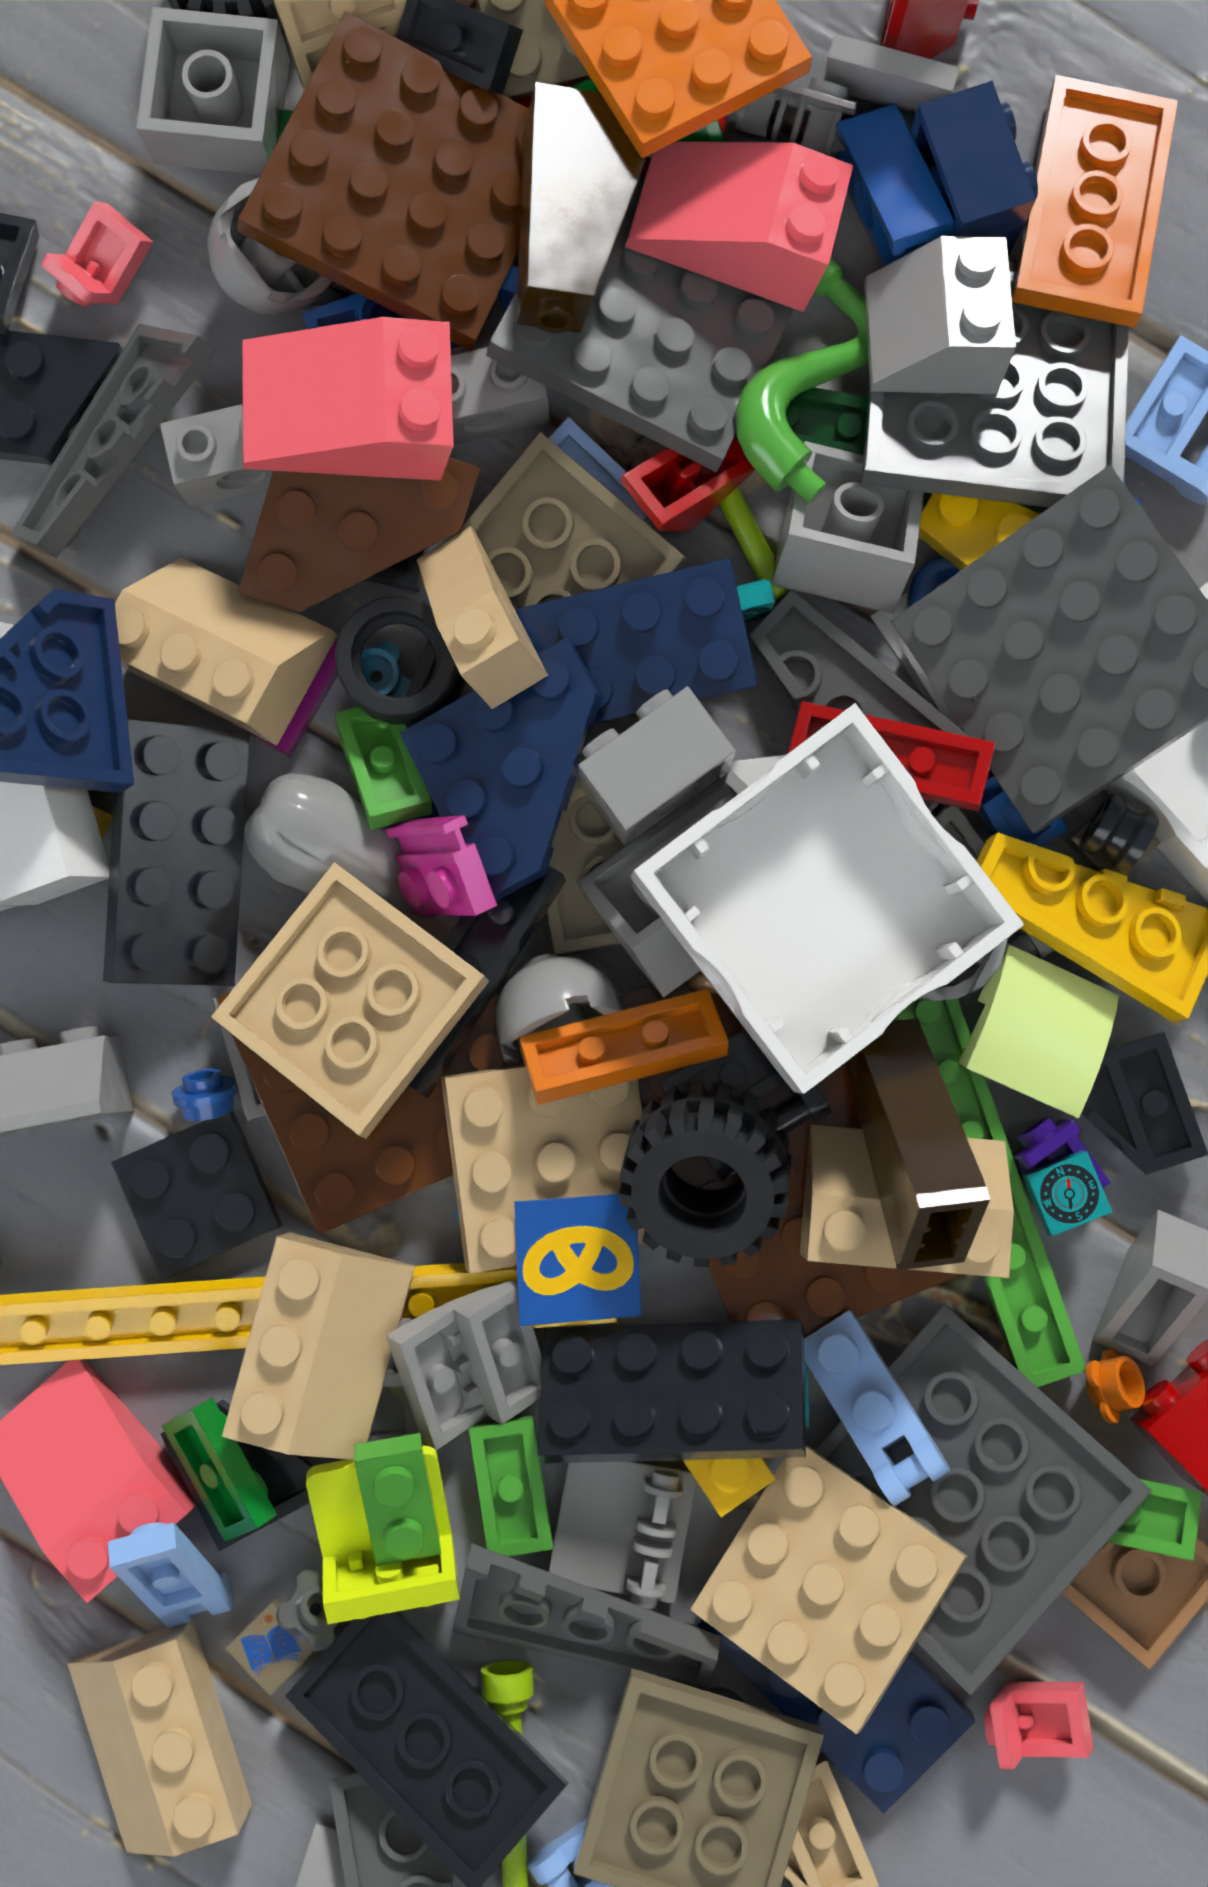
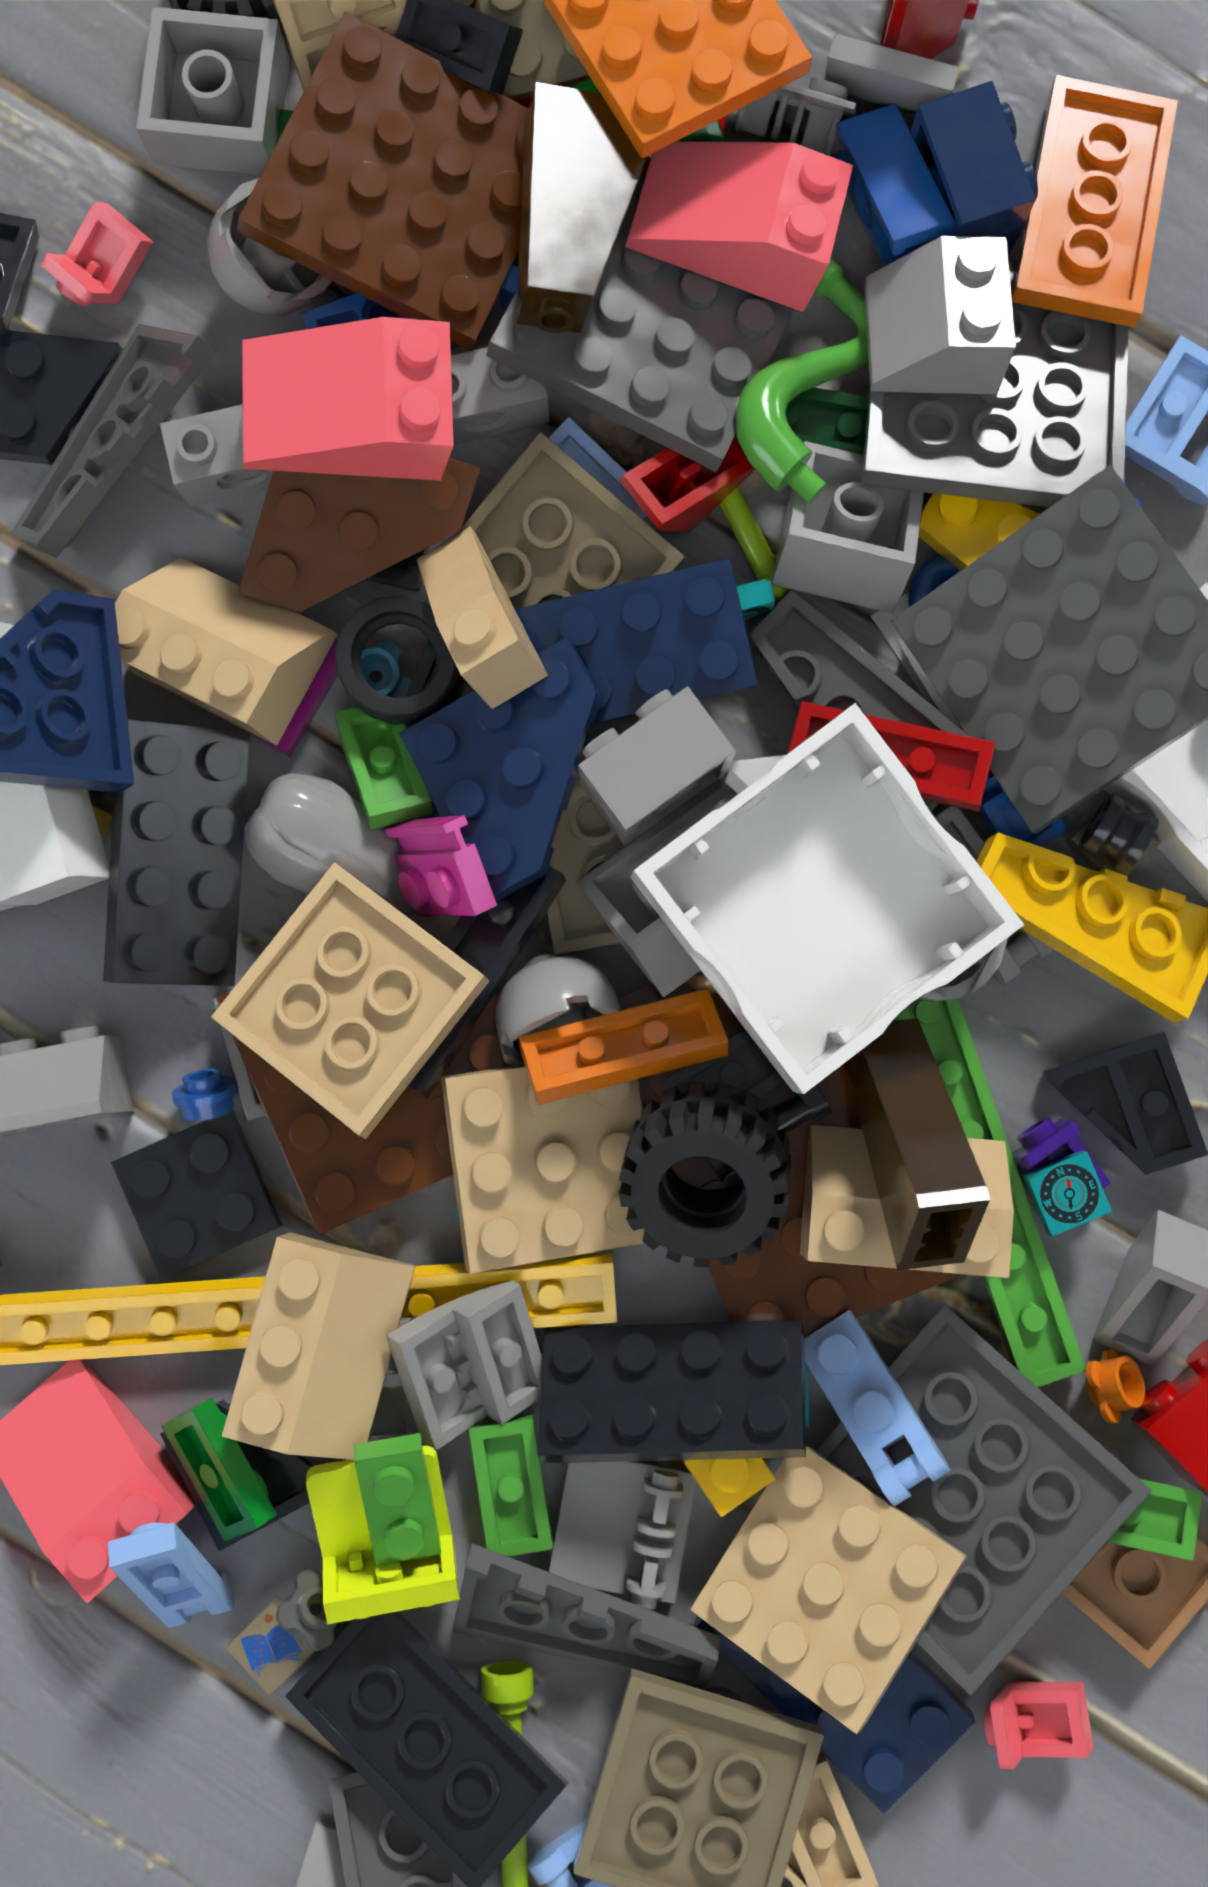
(162, 1742): tan slope -> none
(576, 1260): blue sticker -> none
(1041, 1031): yellowish green slope -> none

